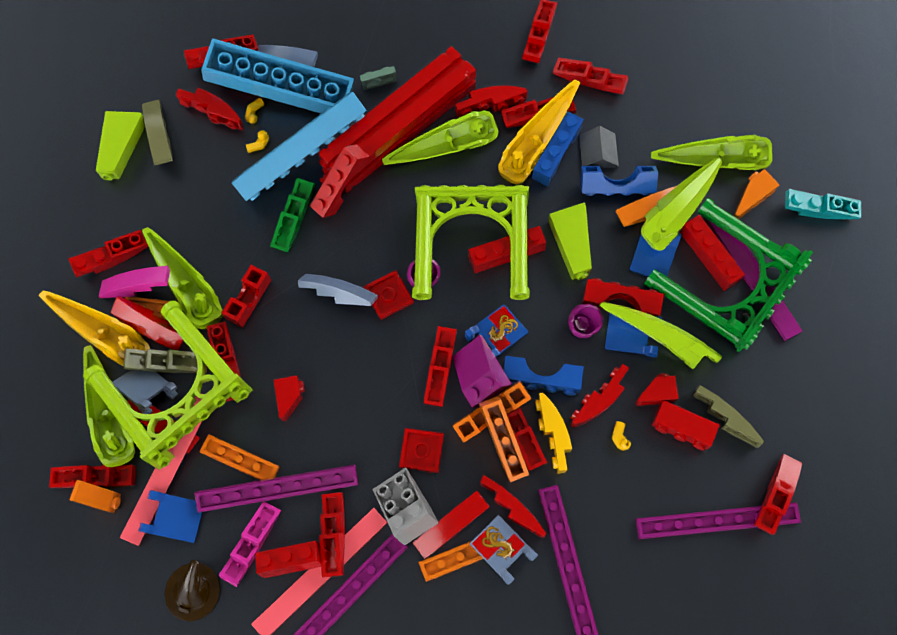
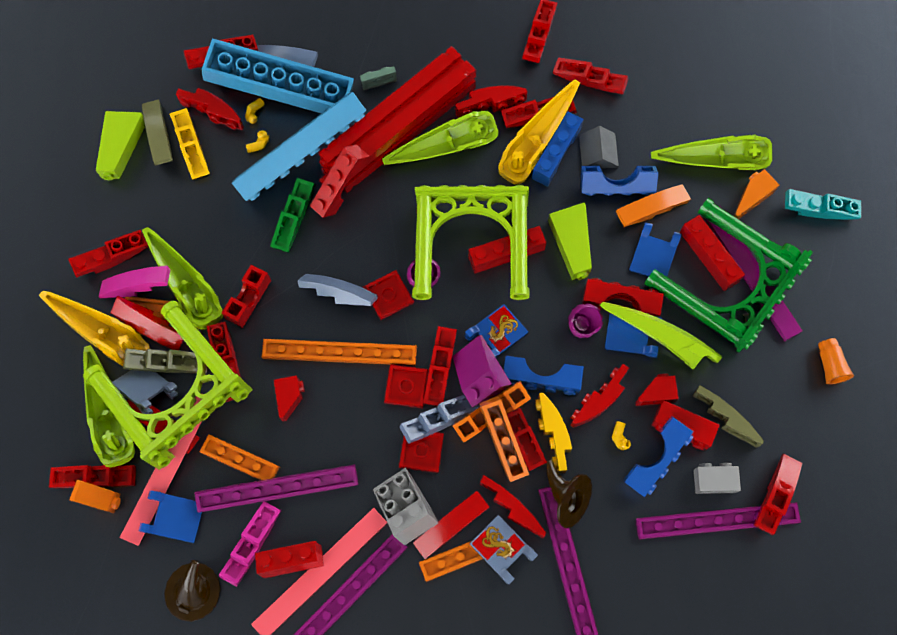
(189, 144): none -> yellow slope
(333, 535): red slope -> none
(339, 352): none -> orange tile
(406, 386): none -> red tile
(436, 419): none -> sand blue slope
(569, 495): none -> dark brown piece
(643, 477): none -> blue arch
(677, 206): lime piece -> none
(716, 479): none -> light grey brick
(834, 362): none -> orange plant

